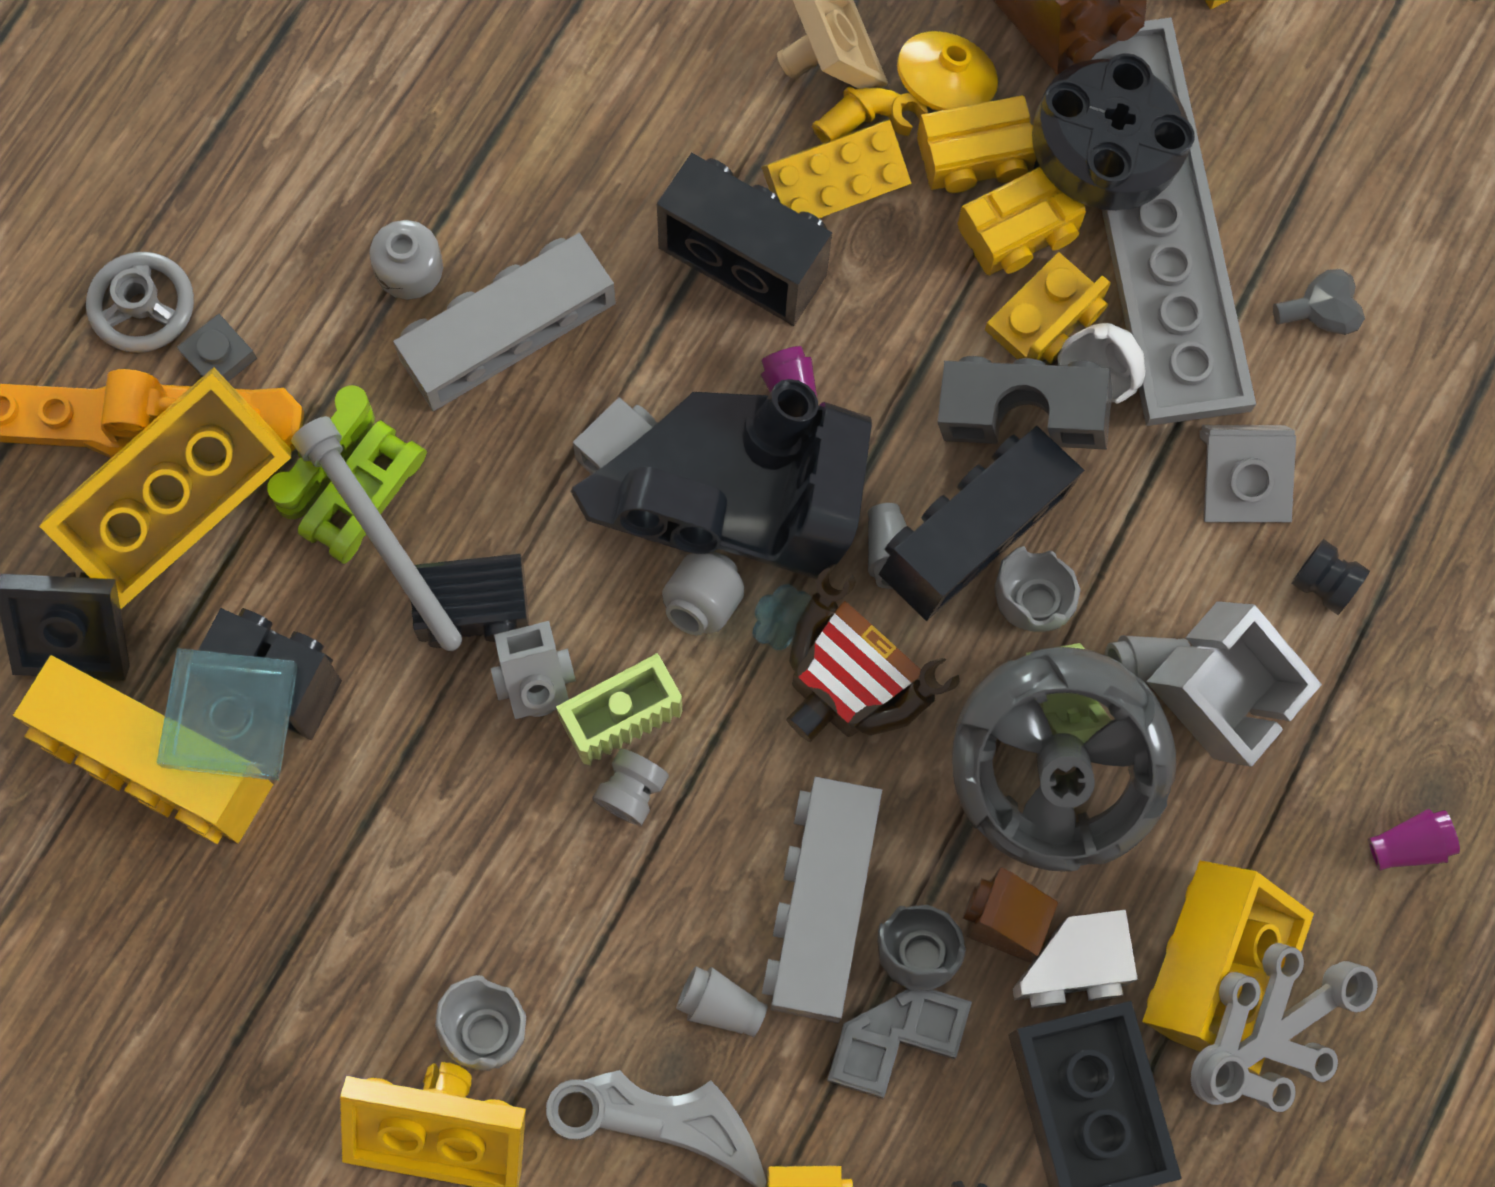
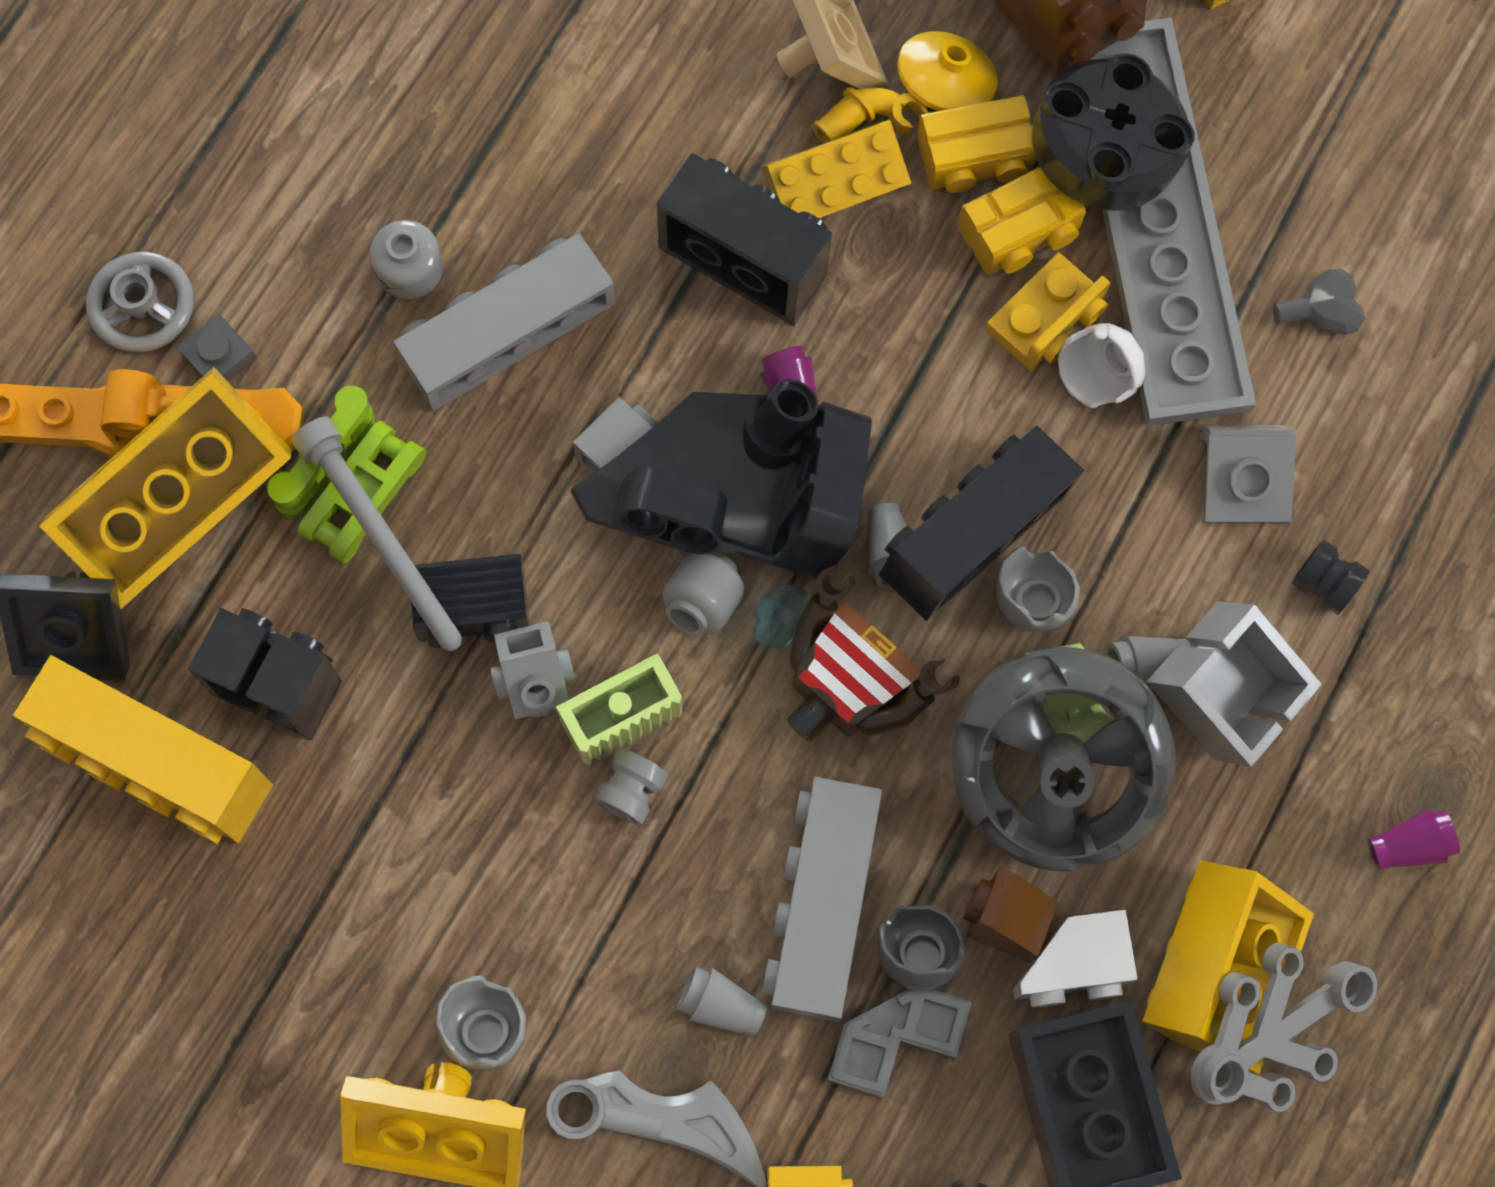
(227, 714): clear light blue tile -> none
(982, 392): dark grey arch -> none

